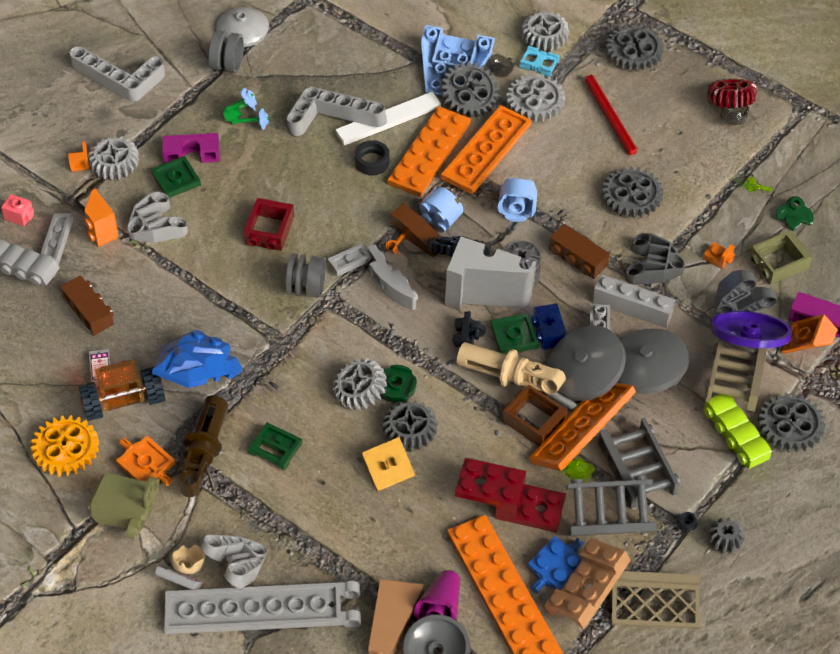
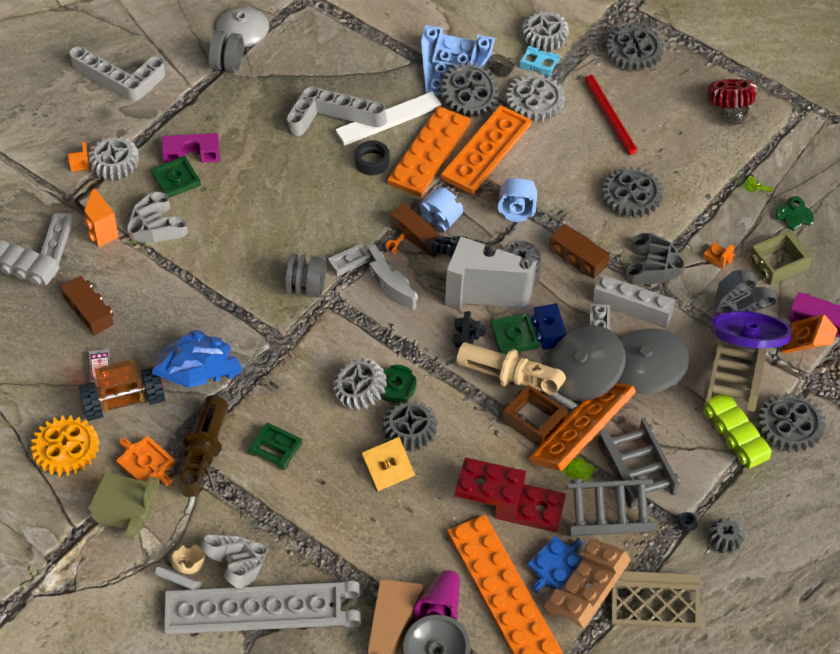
(17, 210): coral brick -> none
(233, 111): plant -> none
(273, 210): dark red window -> none

